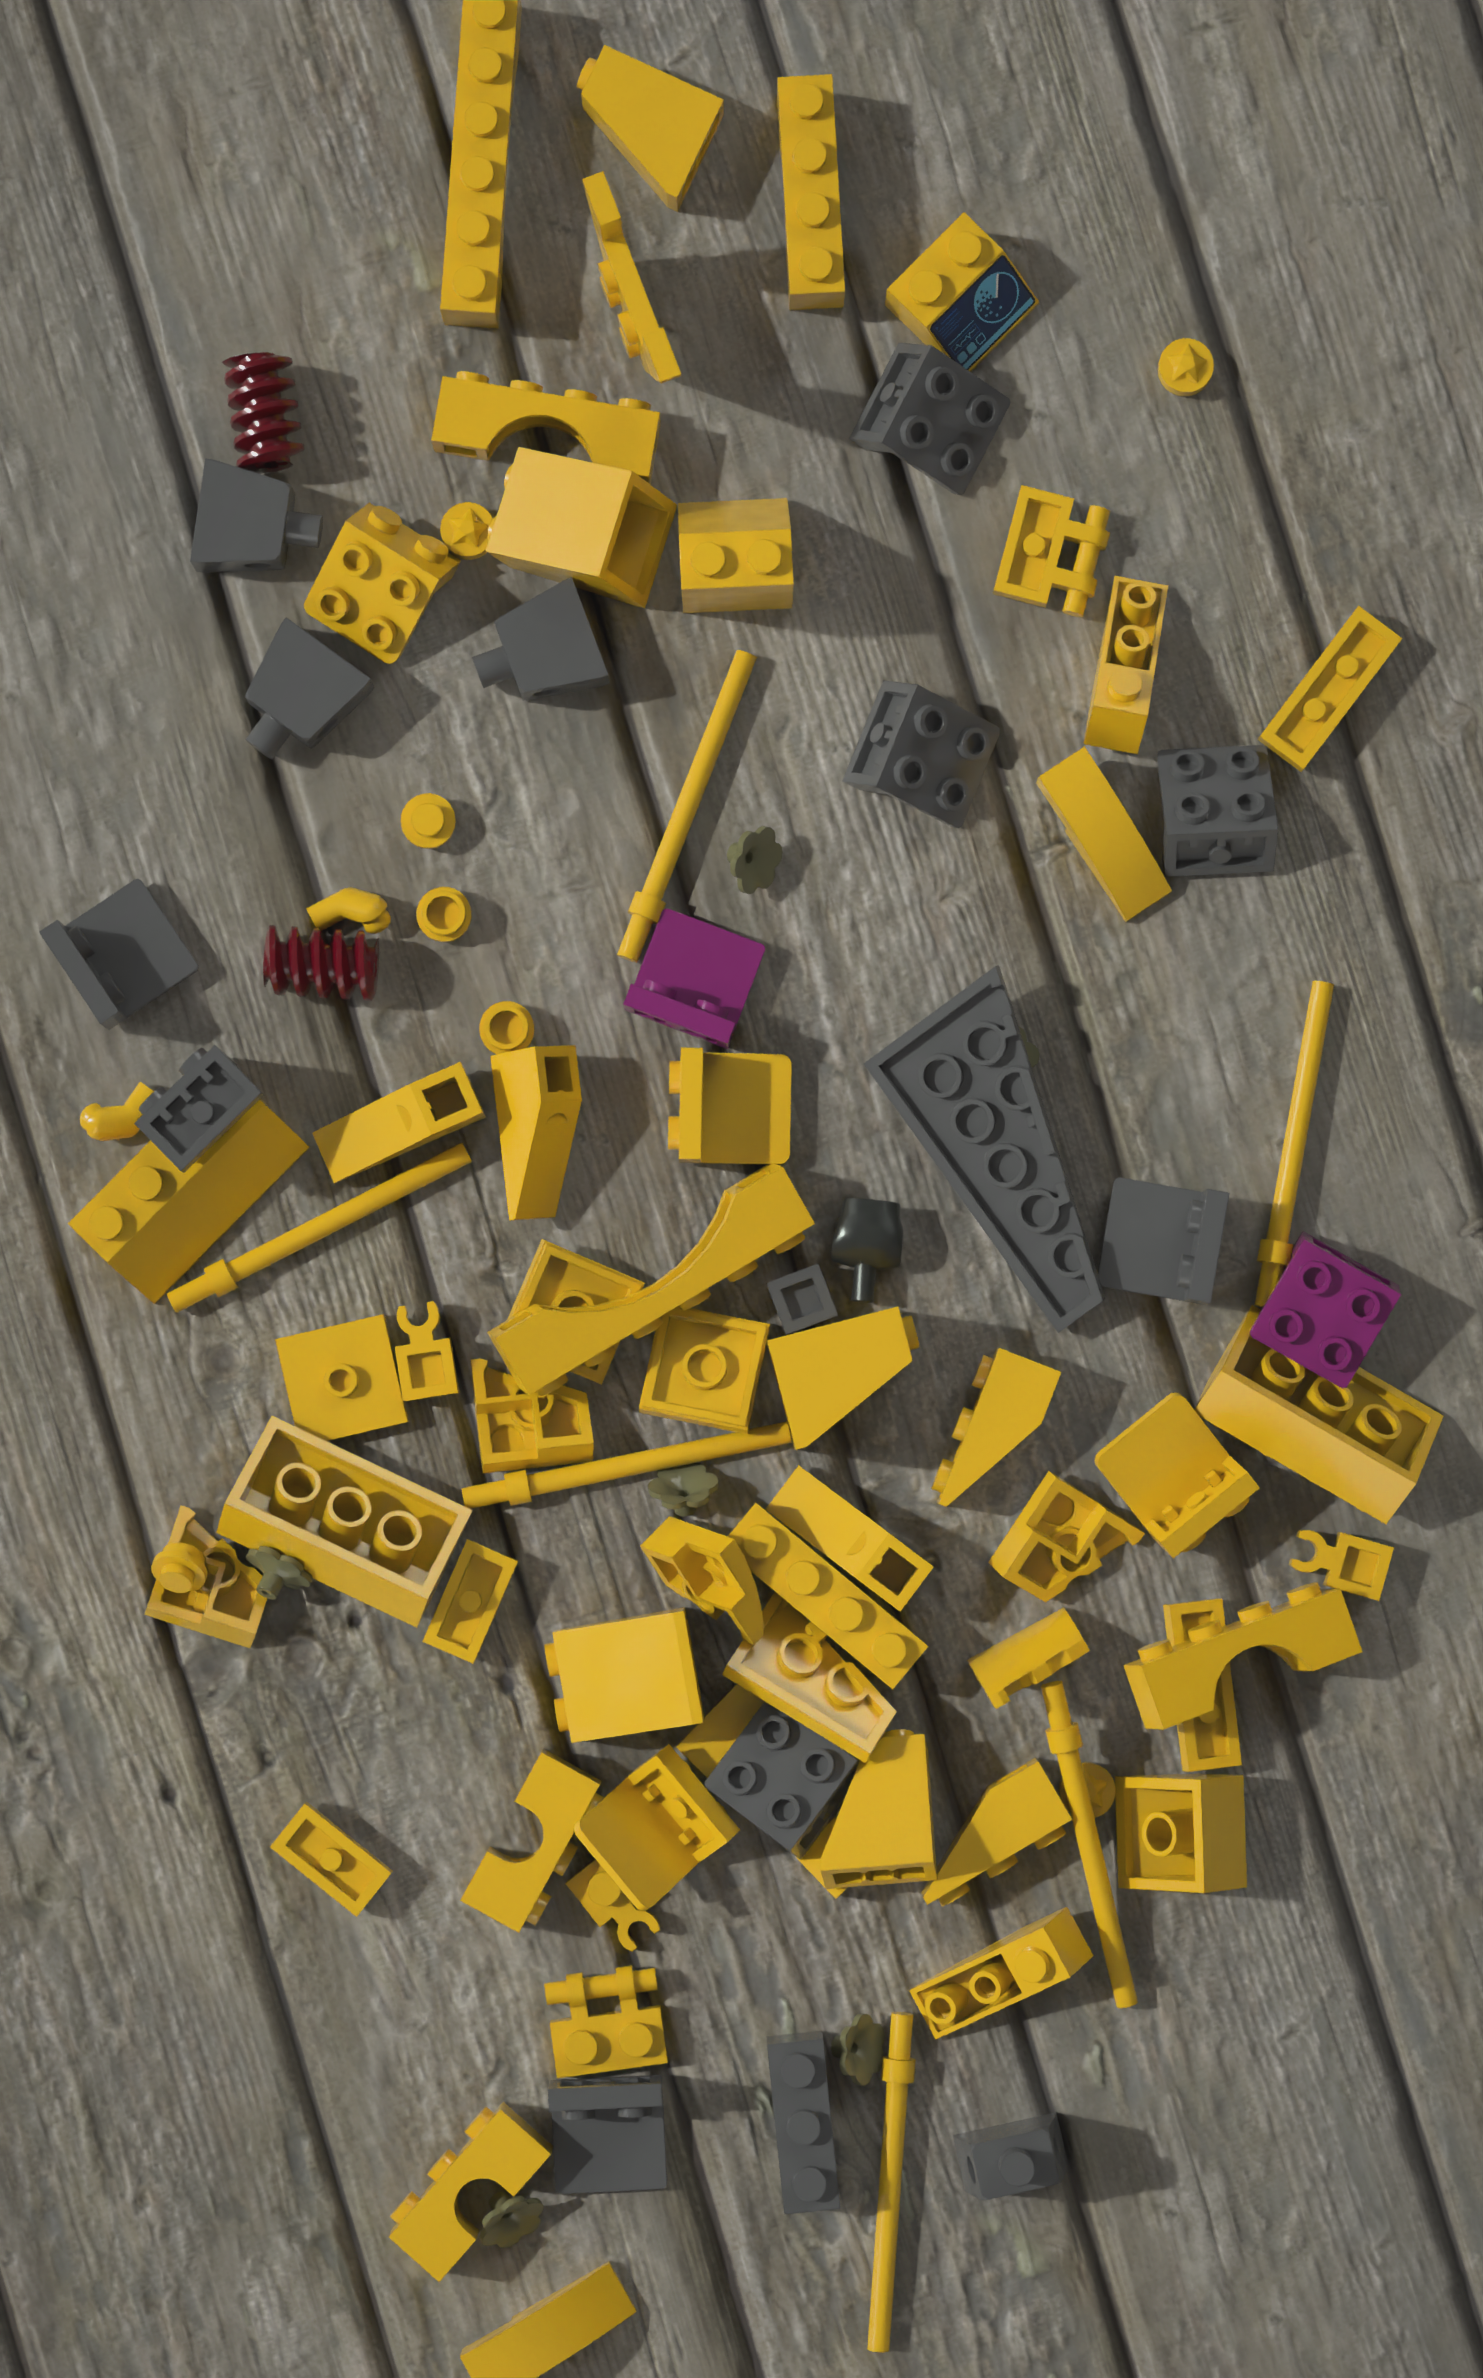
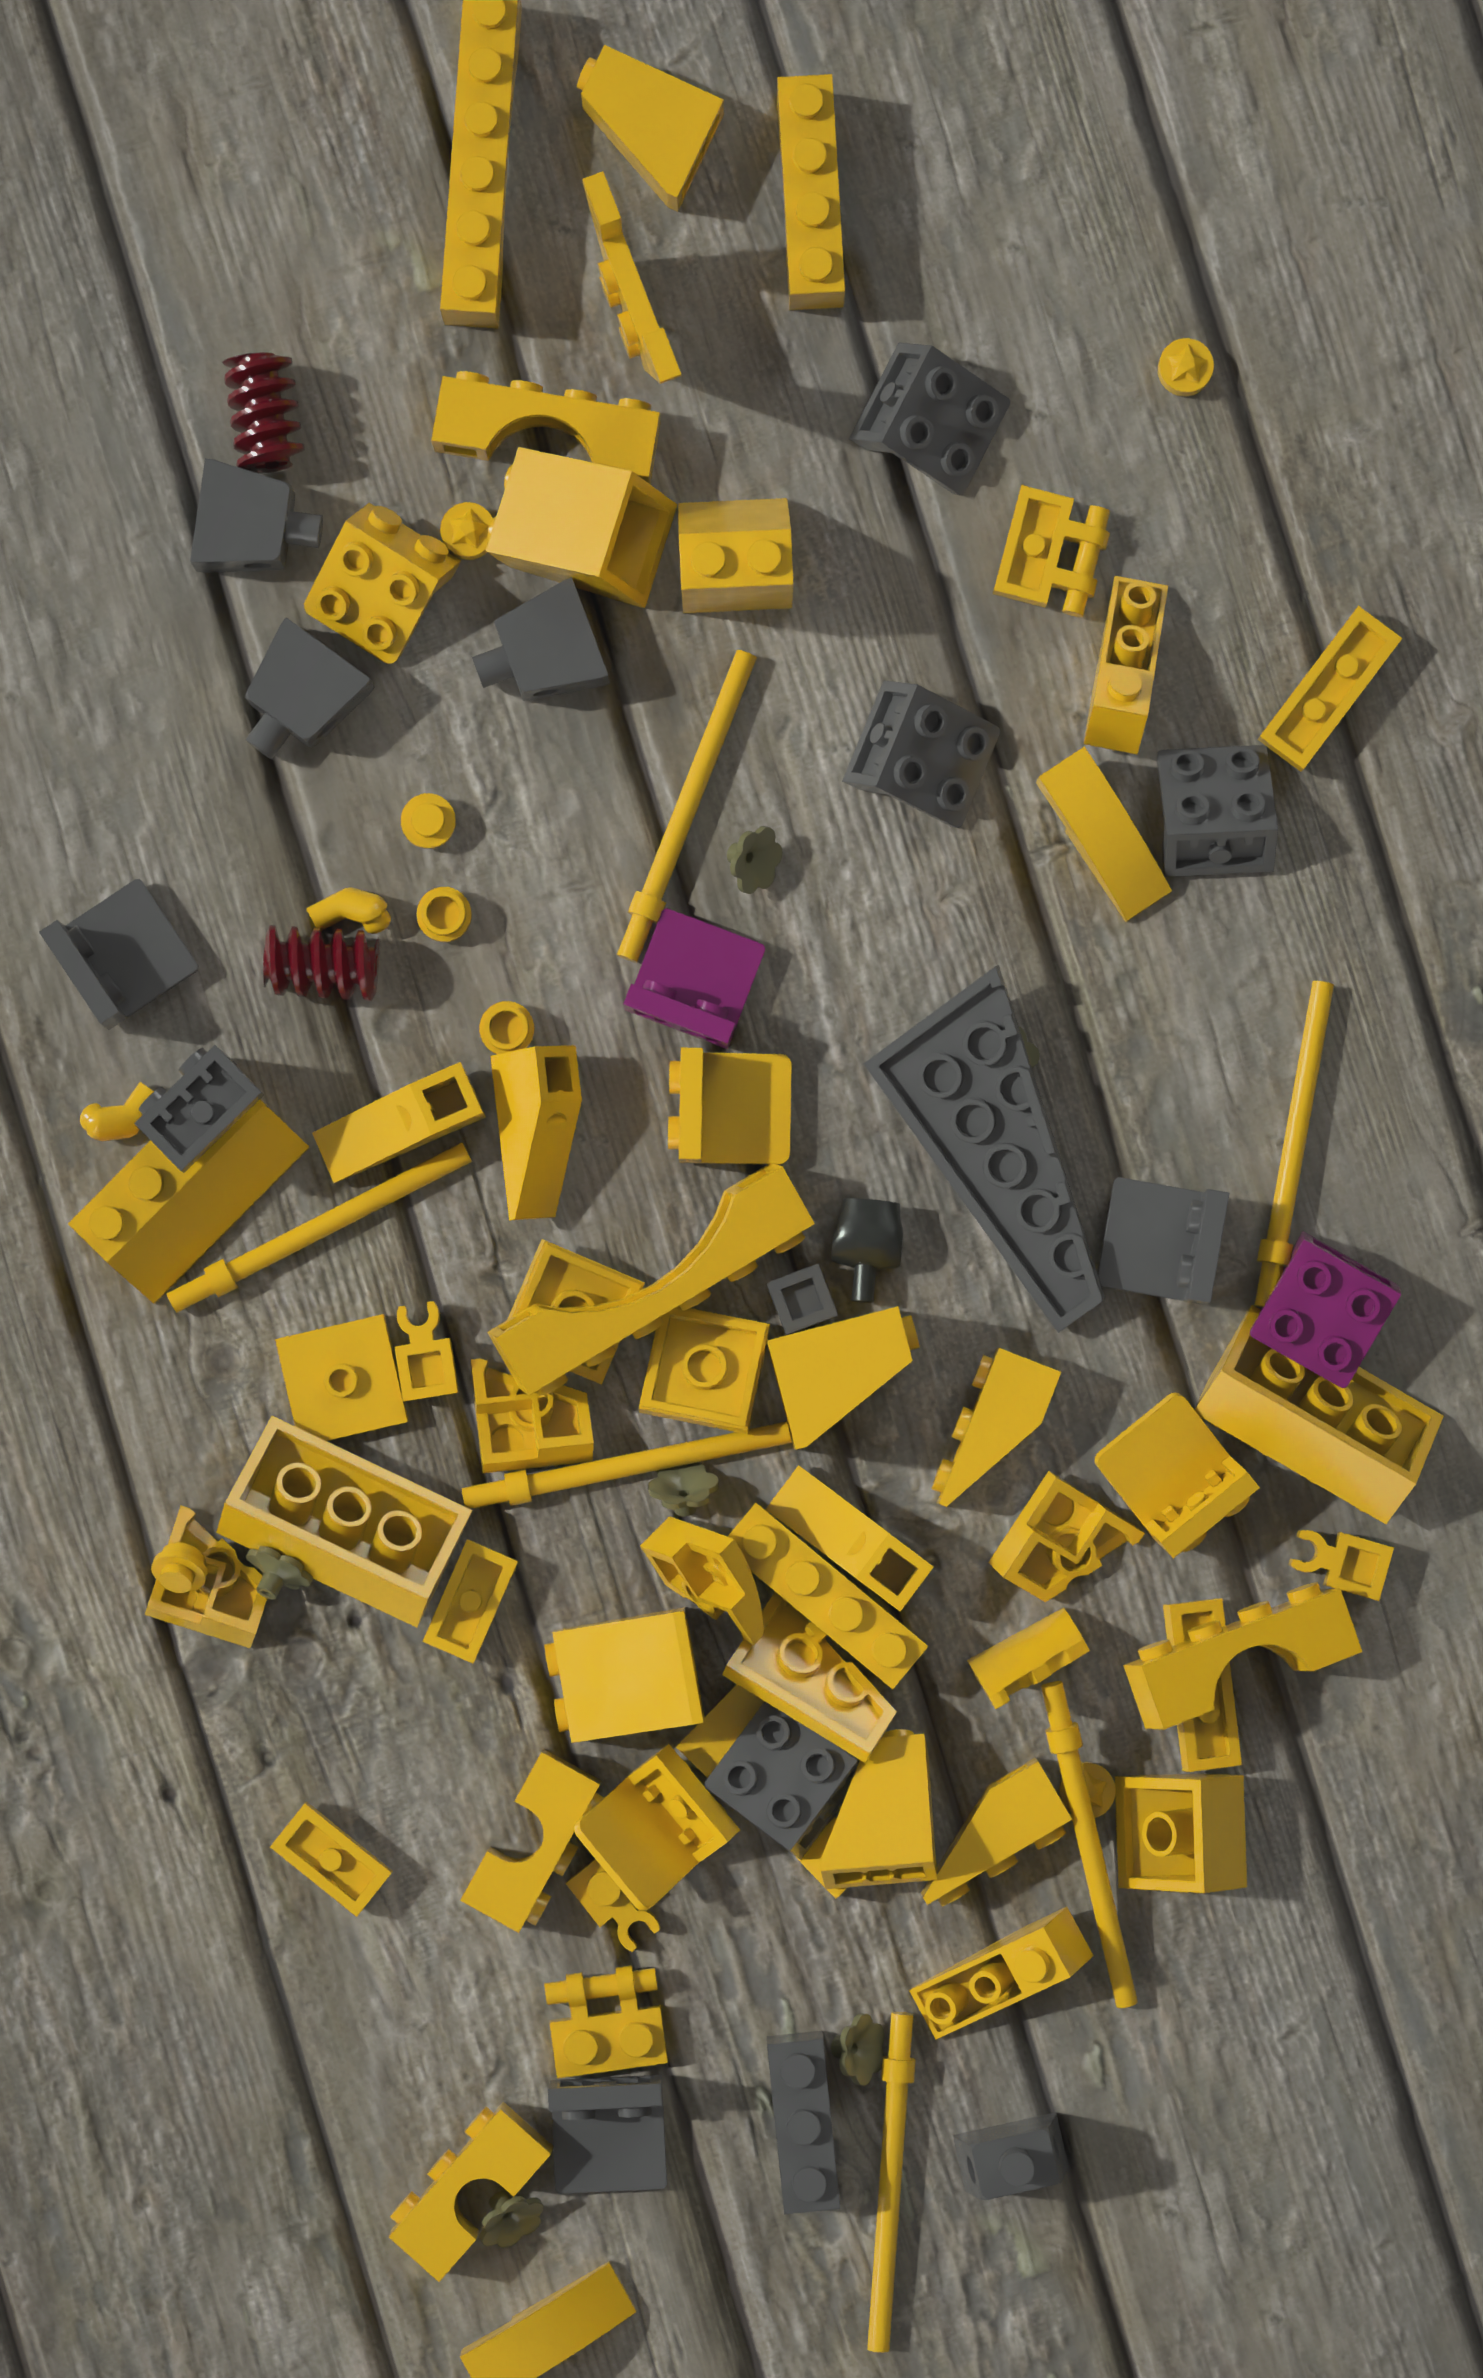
(962, 294): slope -> none

